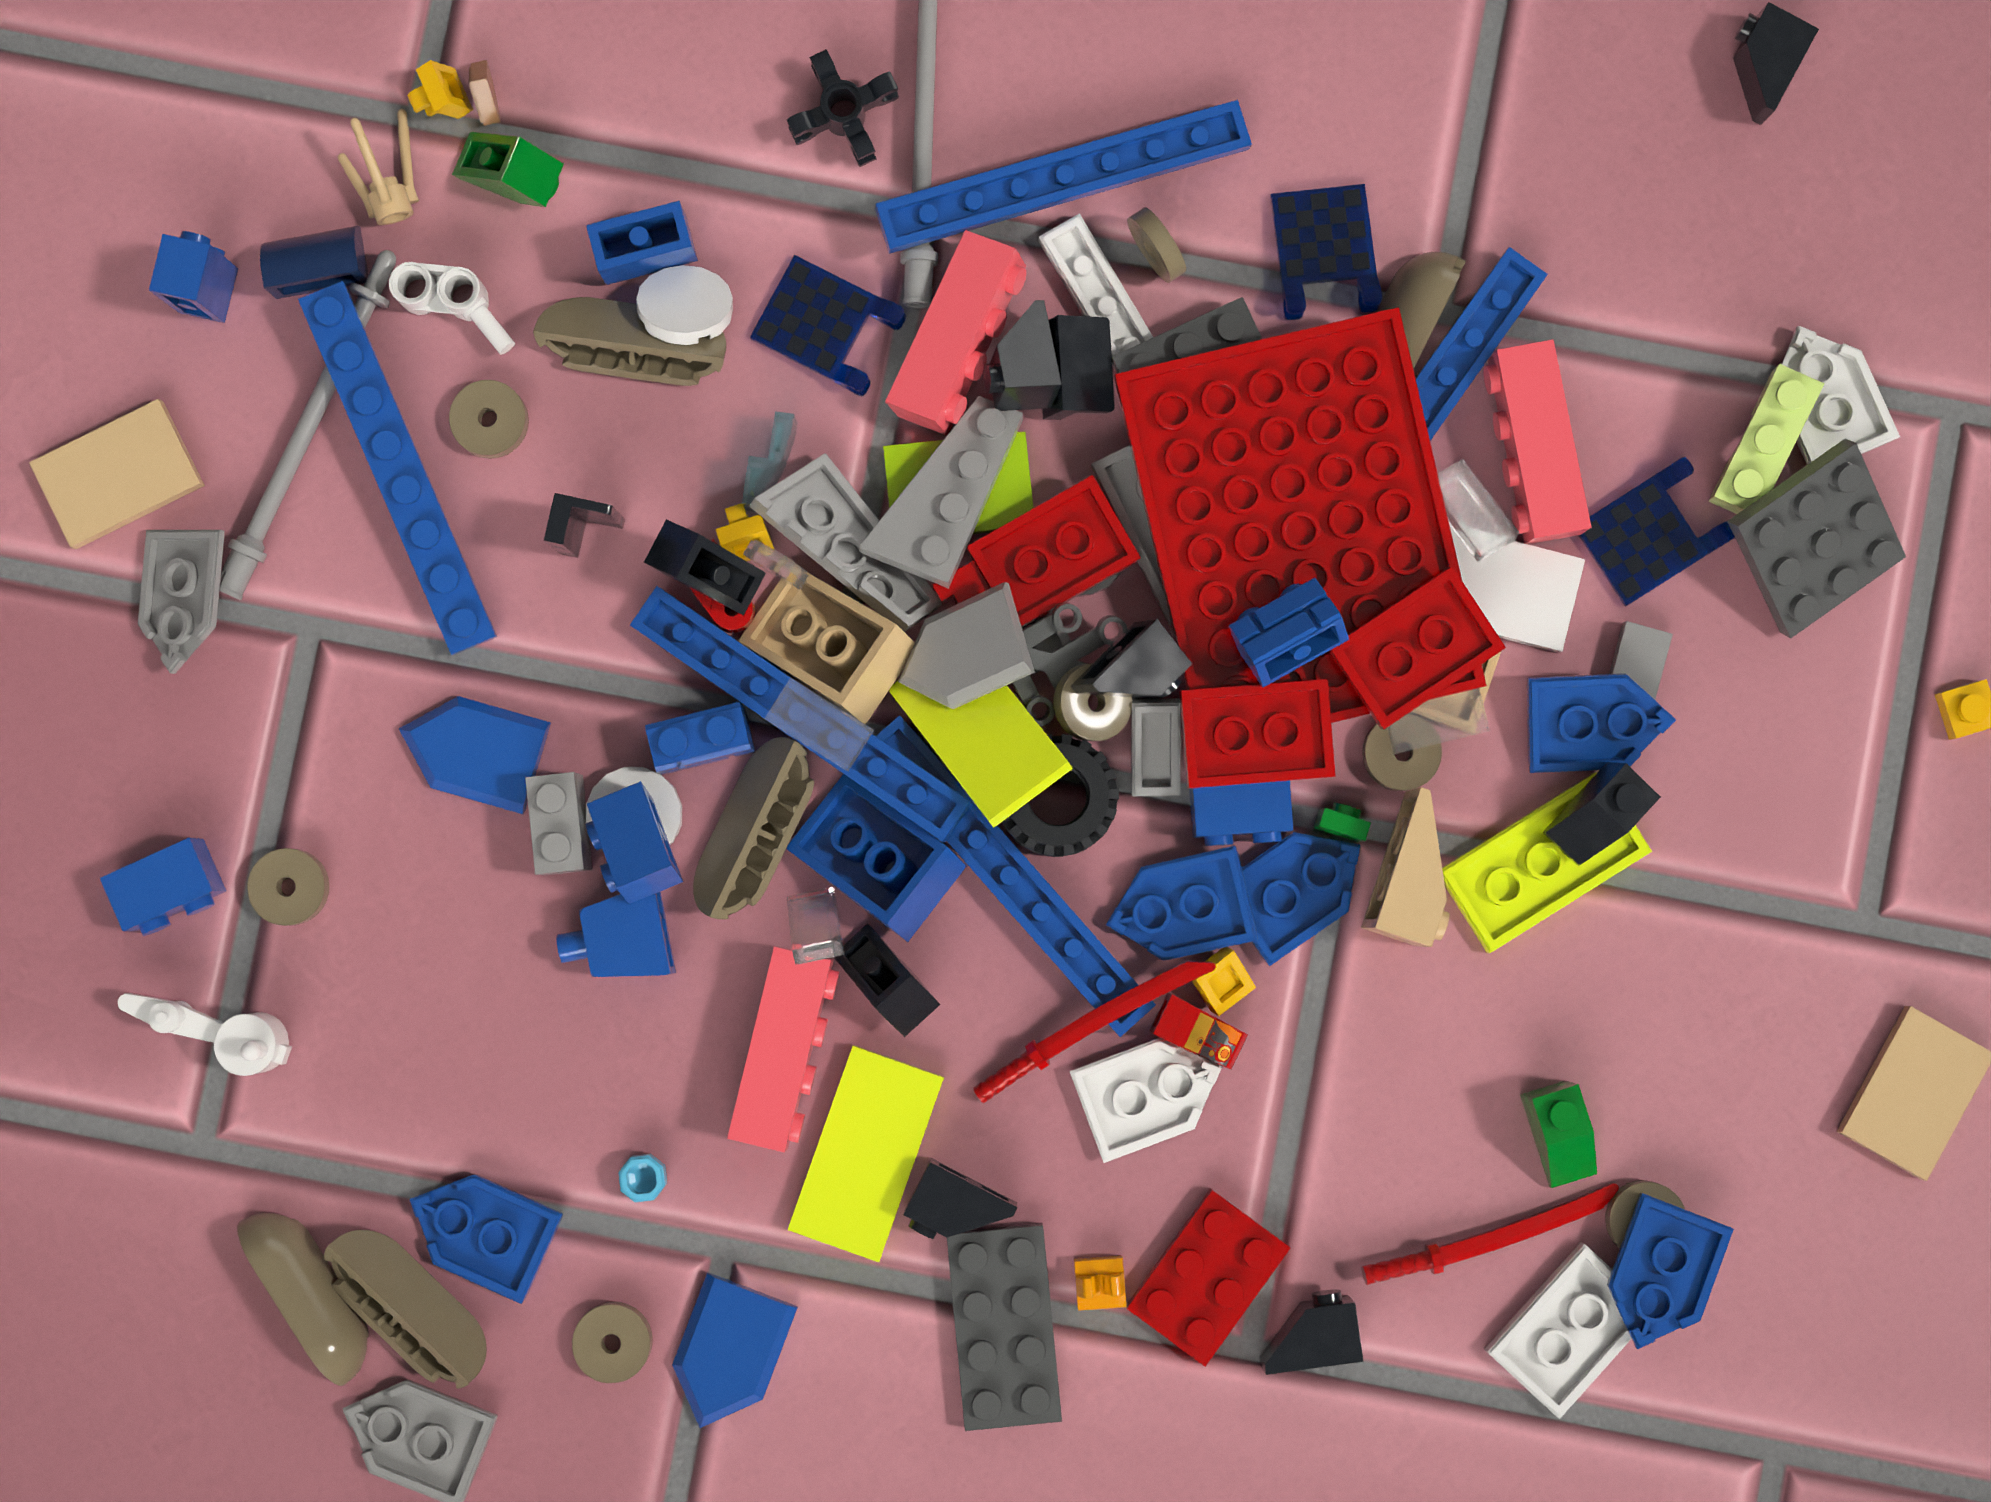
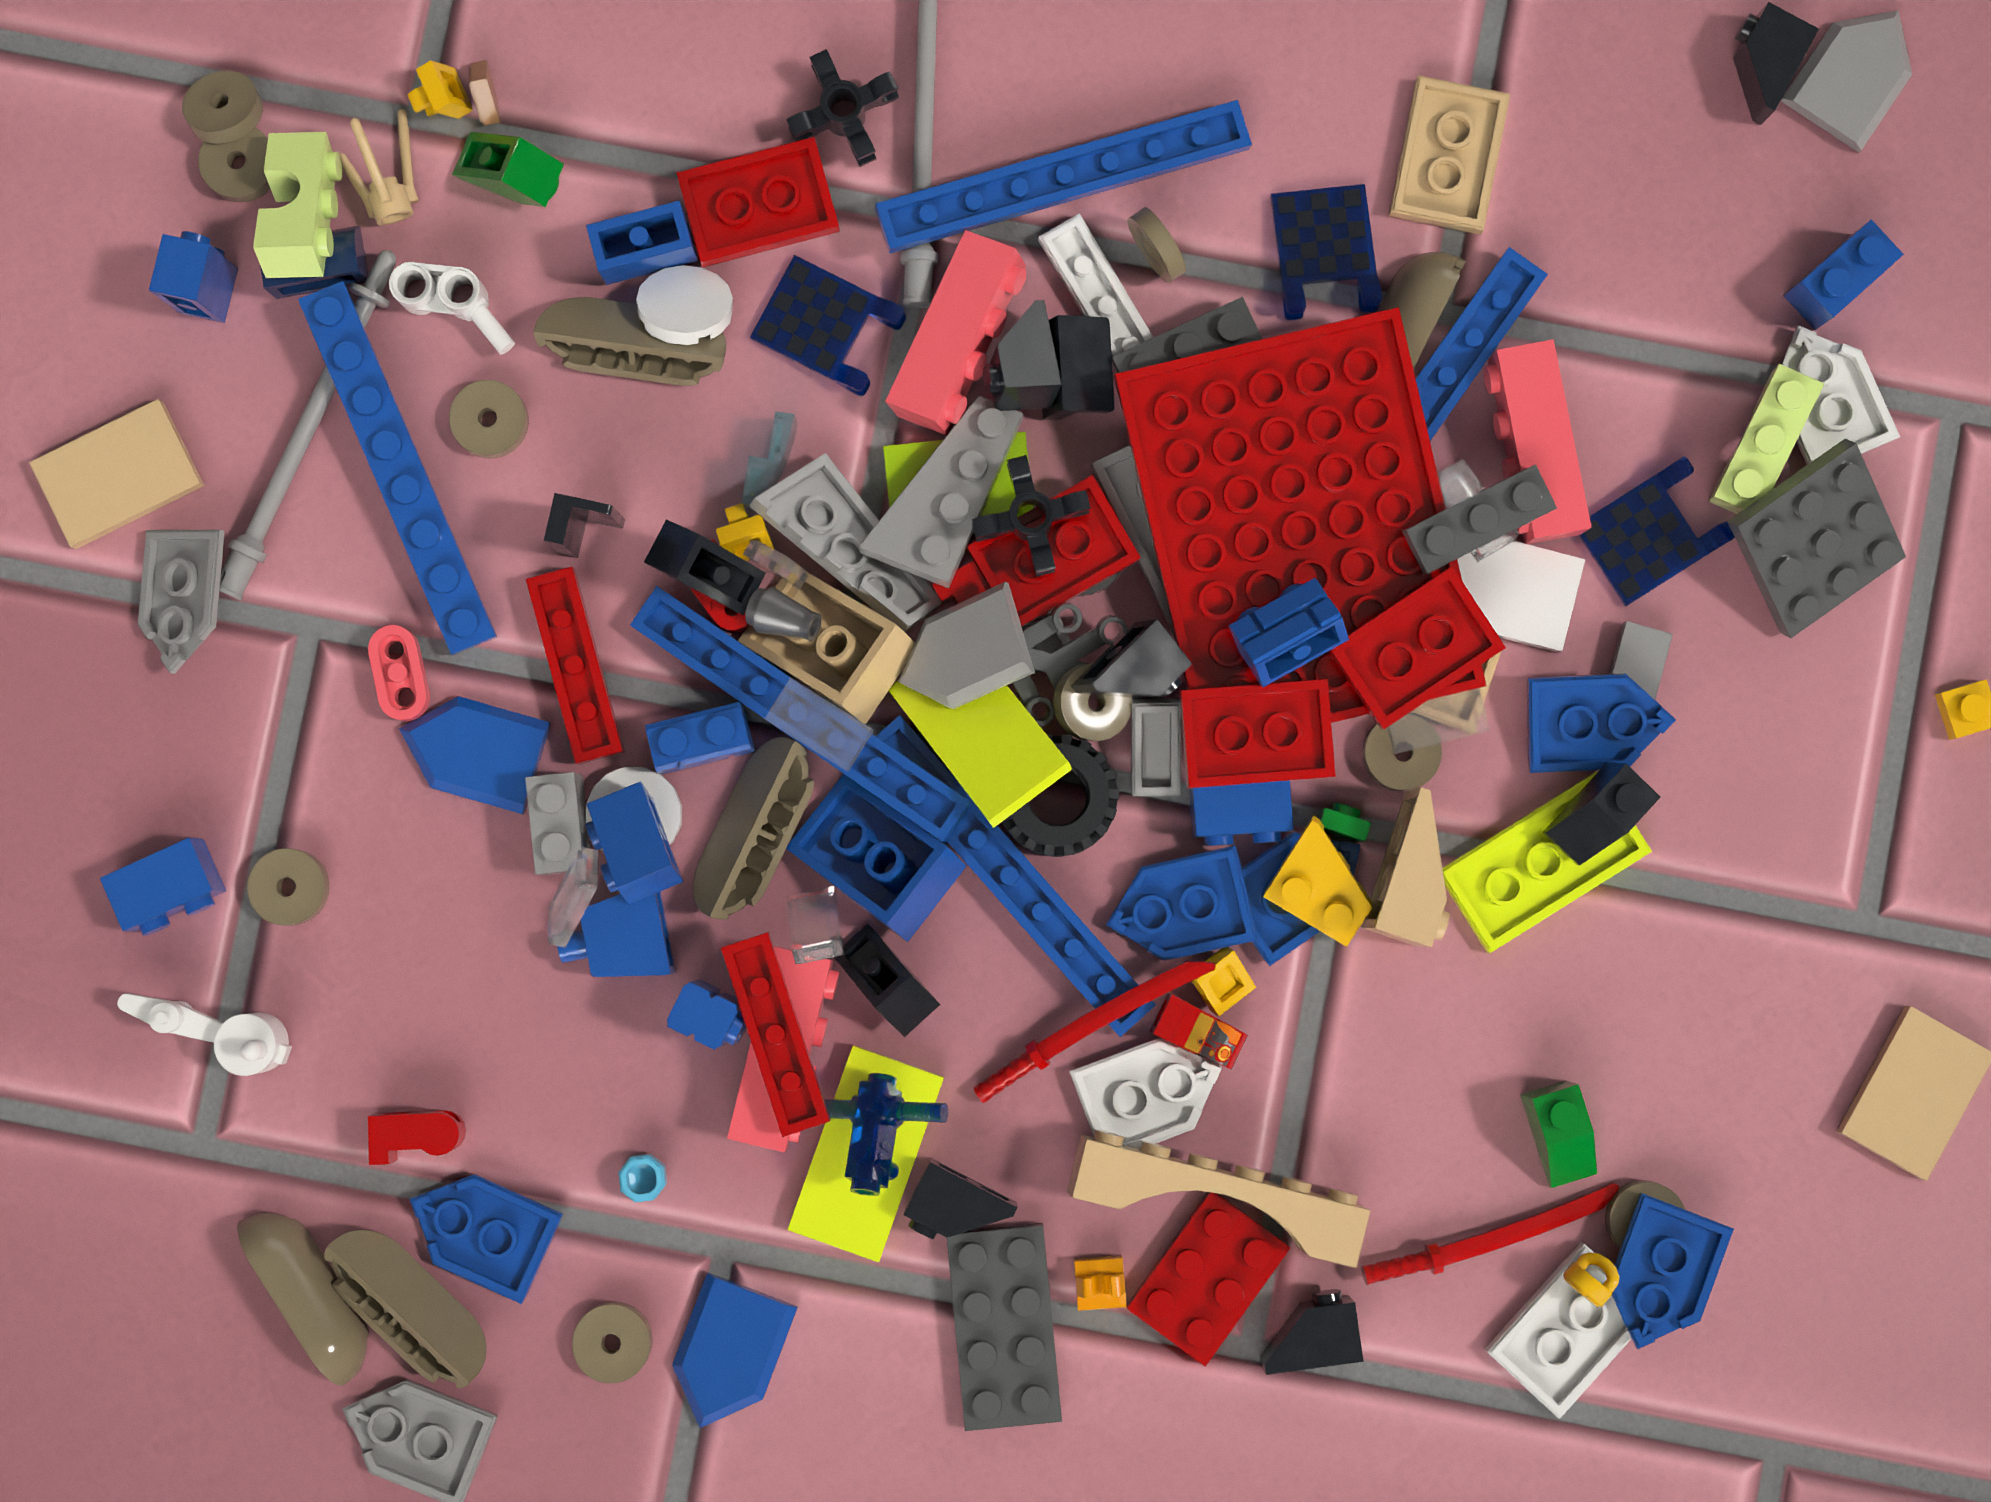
(226, 124): none -> dark tan piece
(236, 184): none -> dark tan piece
(298, 235): none -> yellowish green arch
(396, 675): none -> coral plate
(432, 1131): none -> red leg
(572, 897): none -> clear tile
(575, 665): none -> red plate
(707, 1014): none -> blue brick
(758, 202): none -> red plate
(775, 1034): none -> red plate
(780, 615): none -> flat silver cone
(875, 1119): none -> piece
(1006, 522): none -> black pin
(1121, 1175): none -> tan arch
(1319, 886): none -> yellow wing
(1449, 155): none -> tan tile
(1479, 519): none -> dark grey plate
(1586, 1284): none -> yellow tile
(1843, 274): none -> blue brick
(1853, 77): none -> light grey tile

